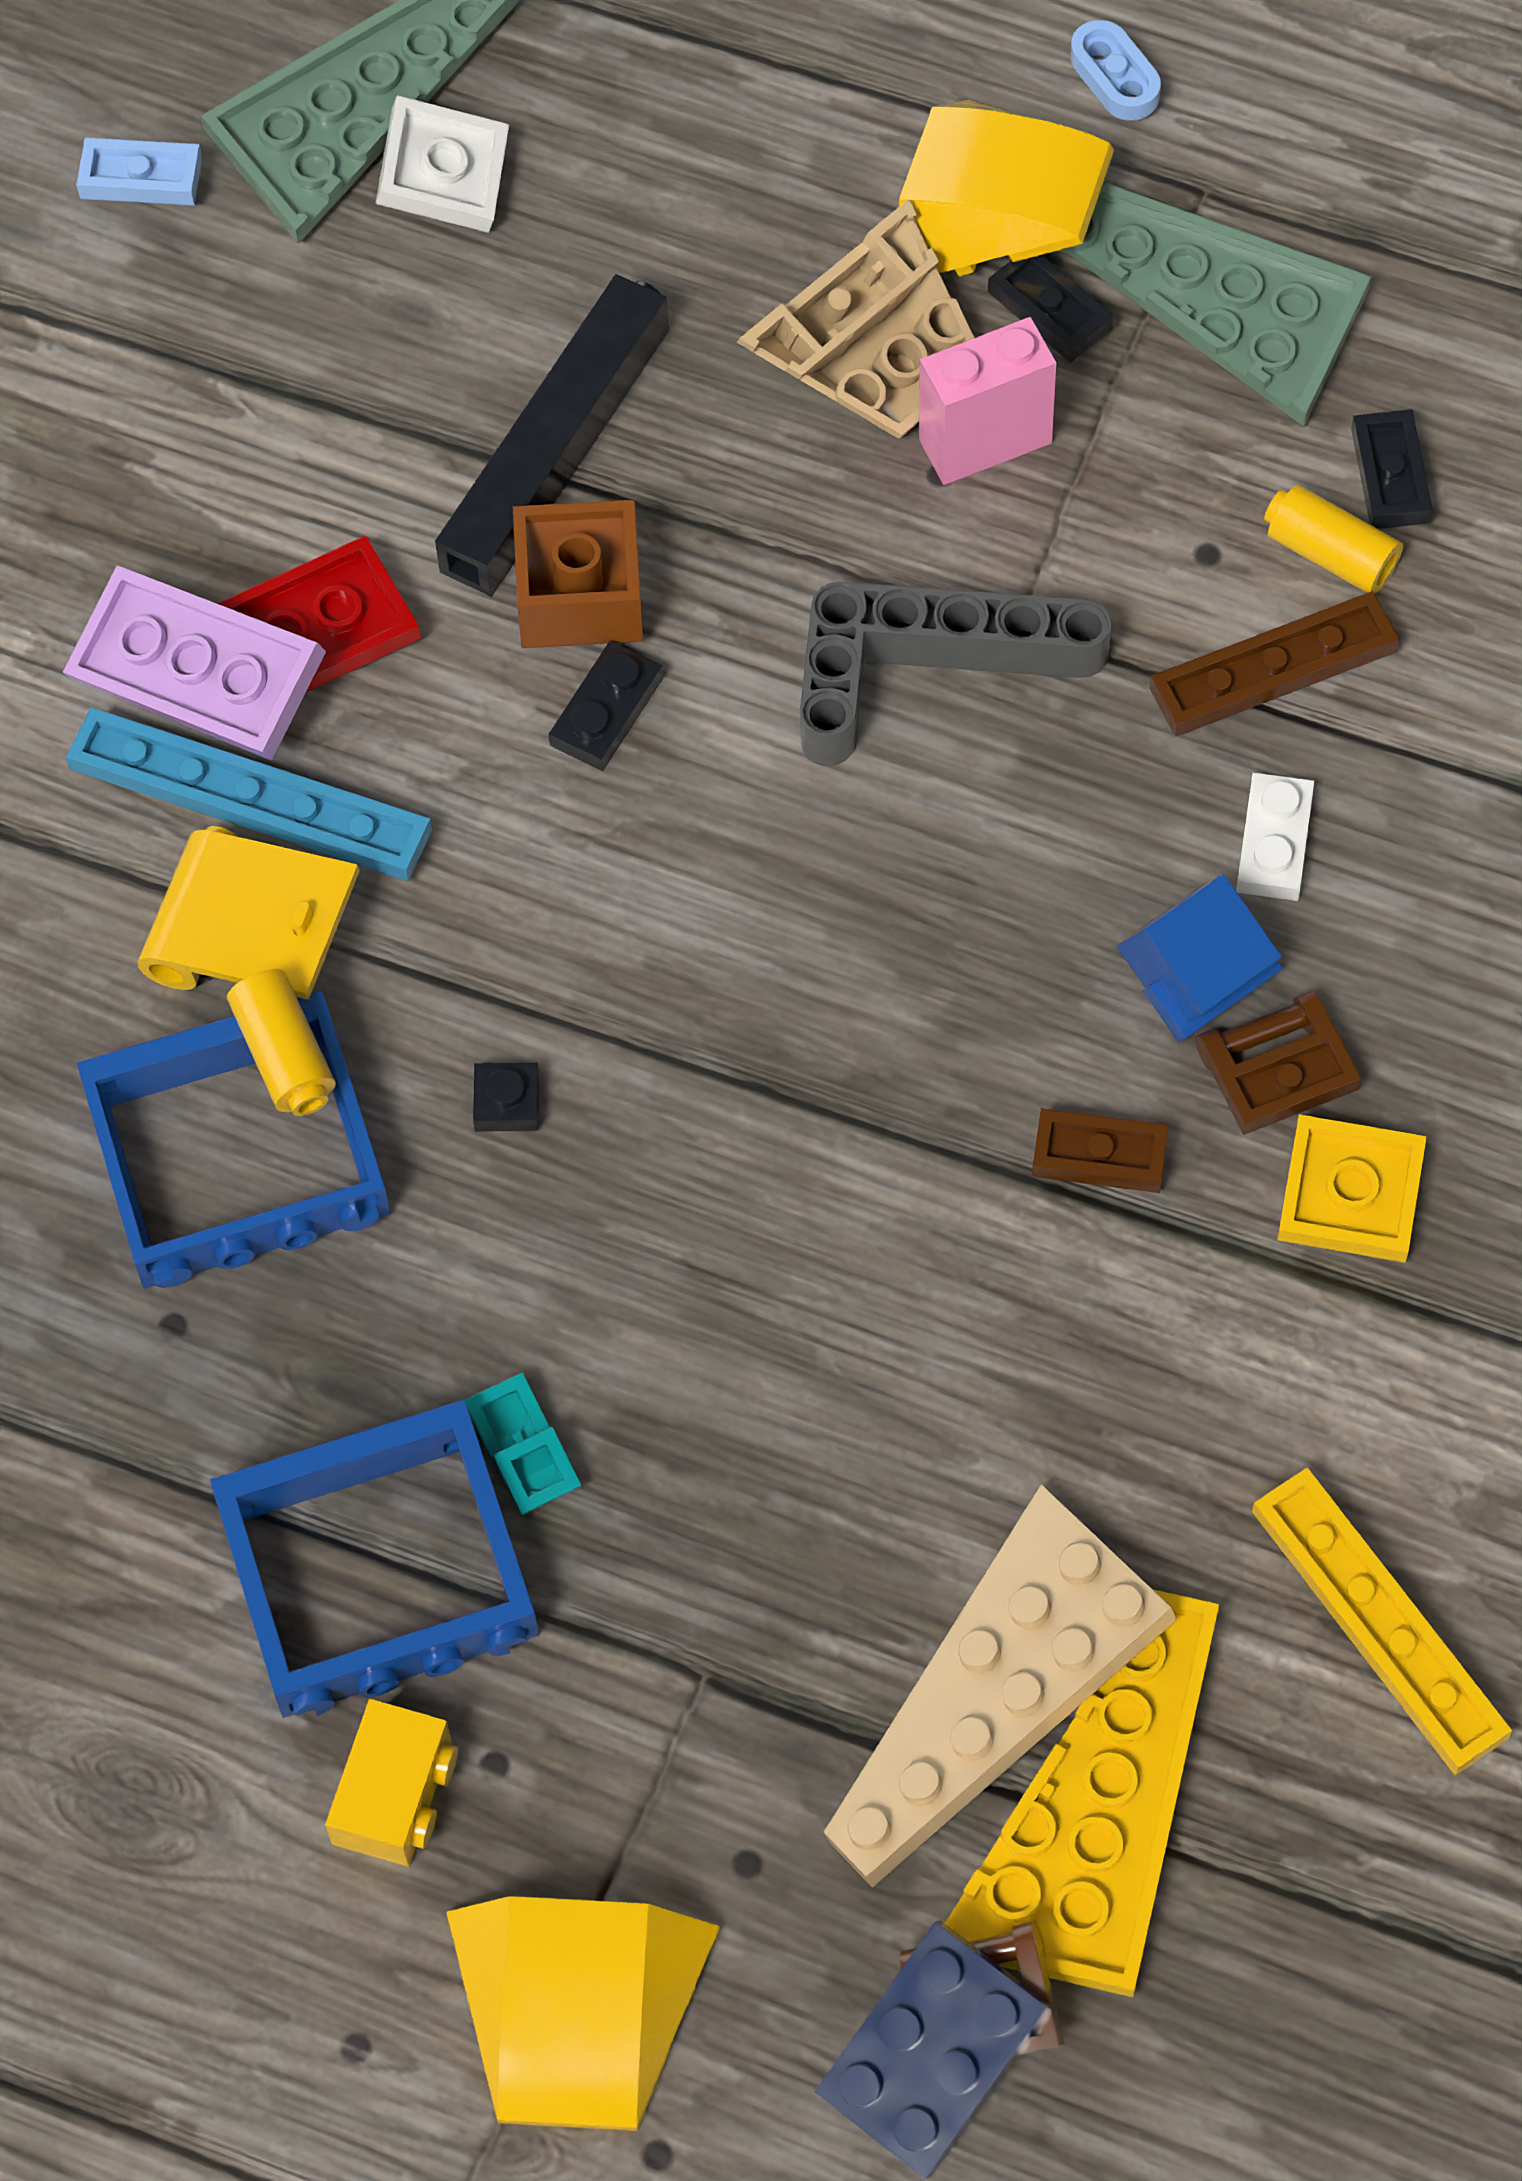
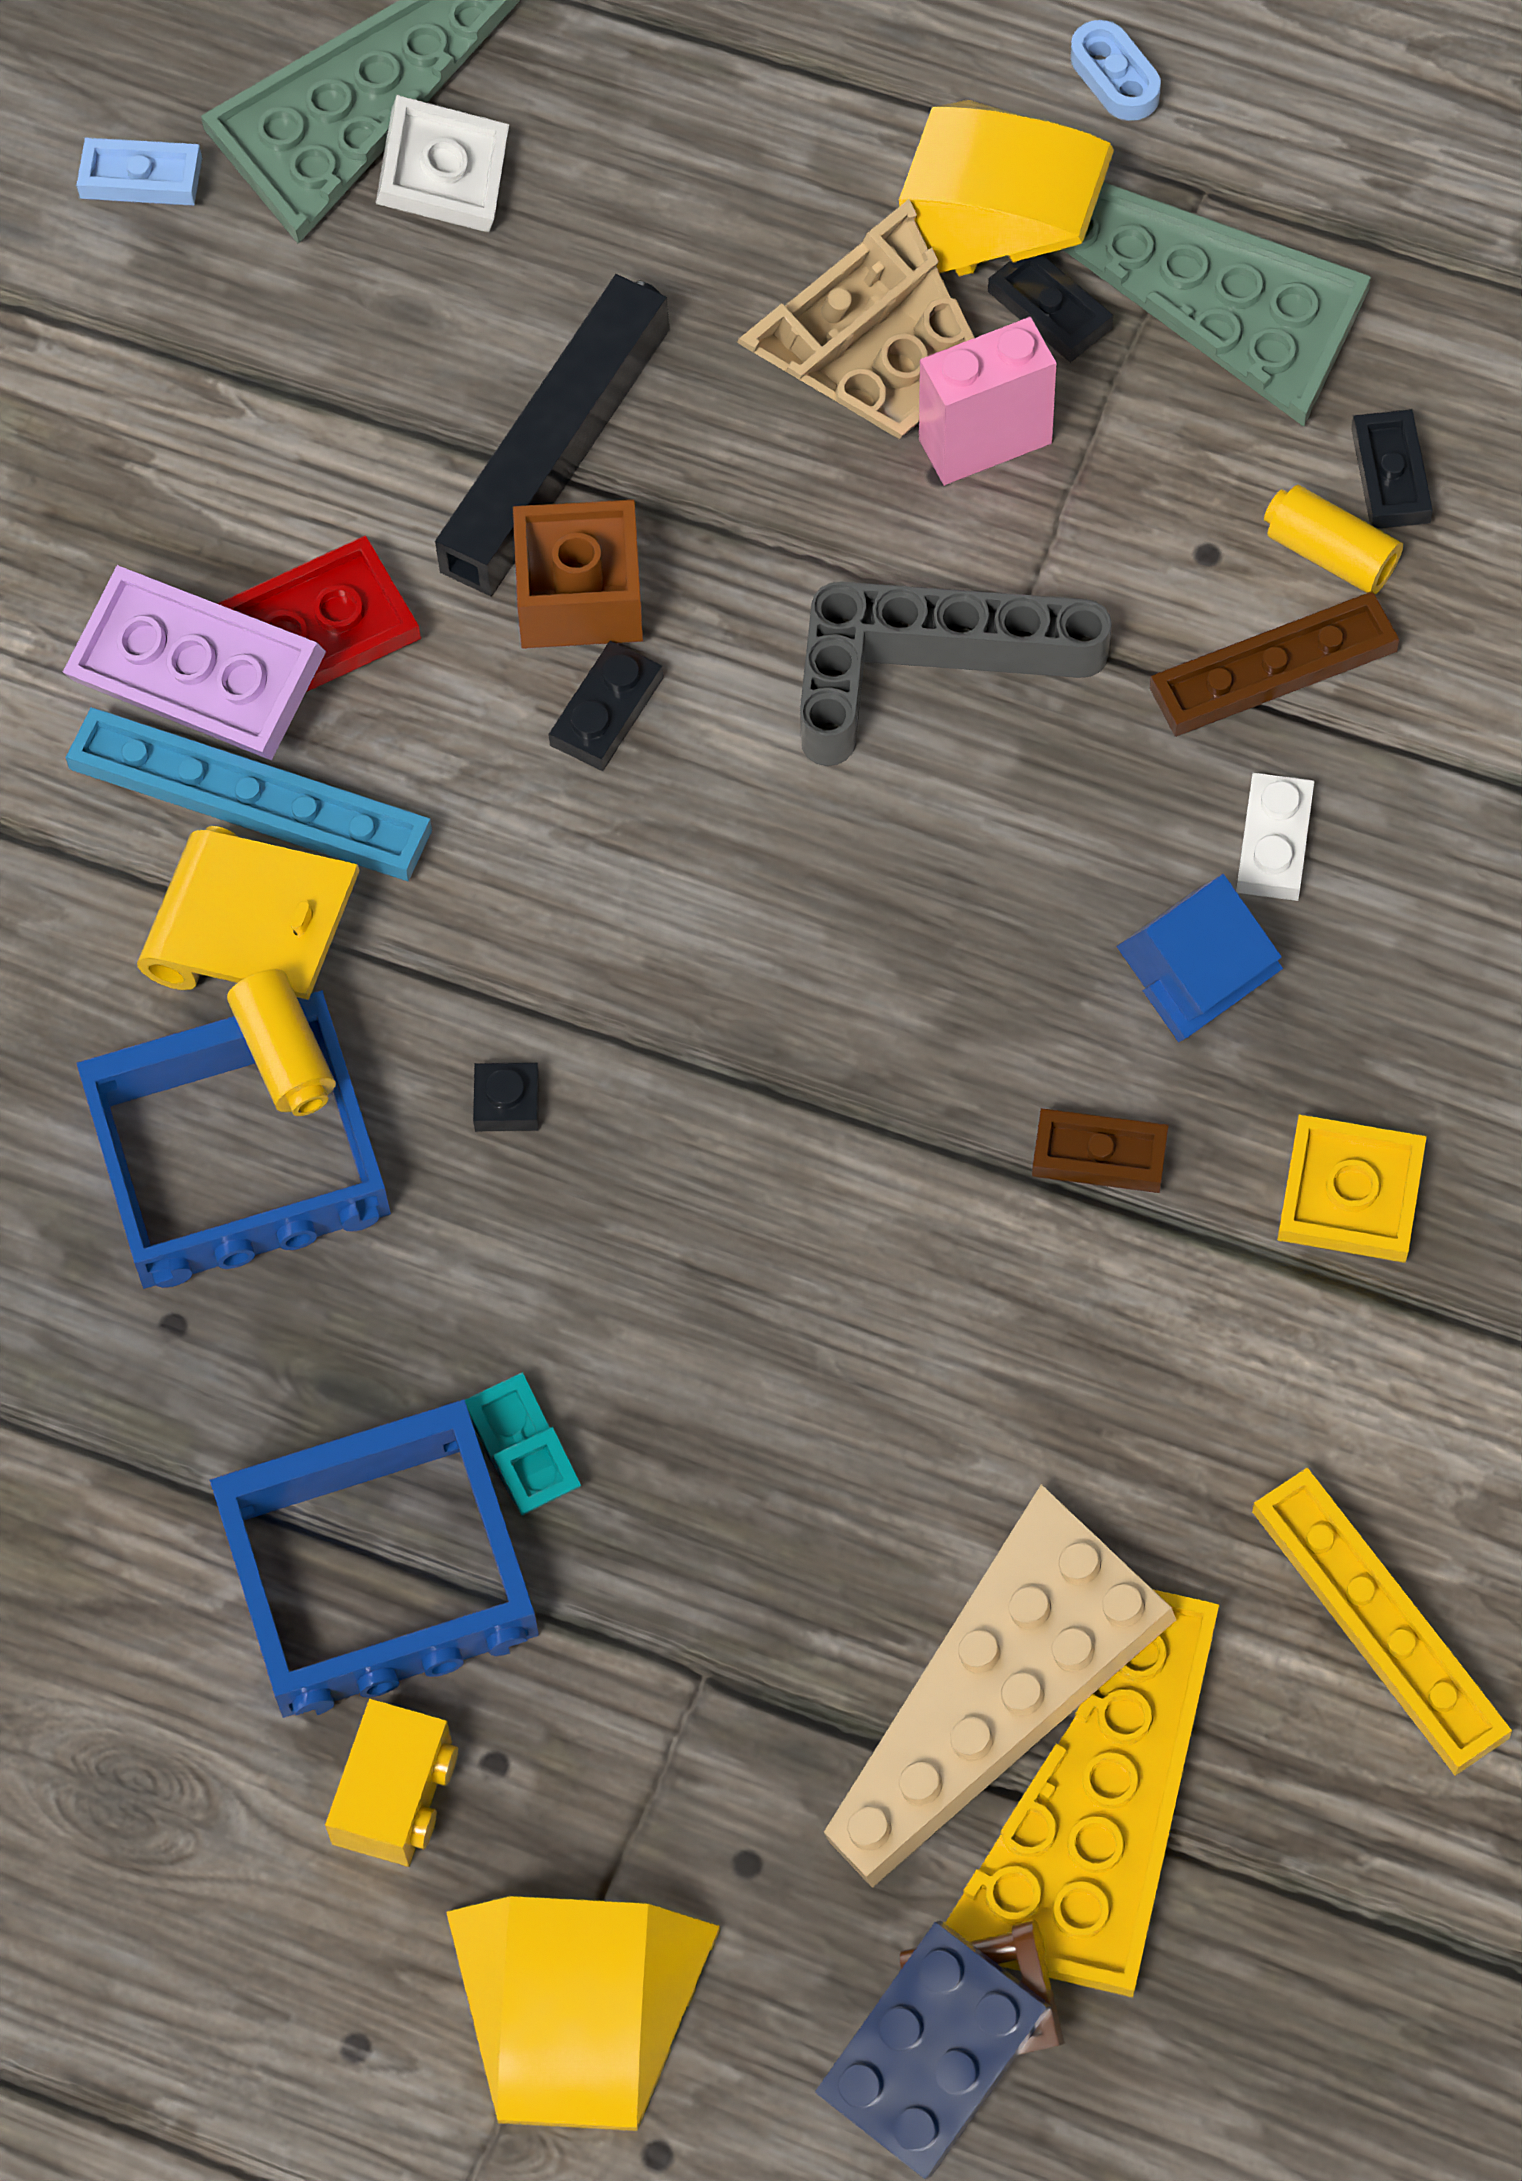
(1287, 1077): reddish brown plate -> none

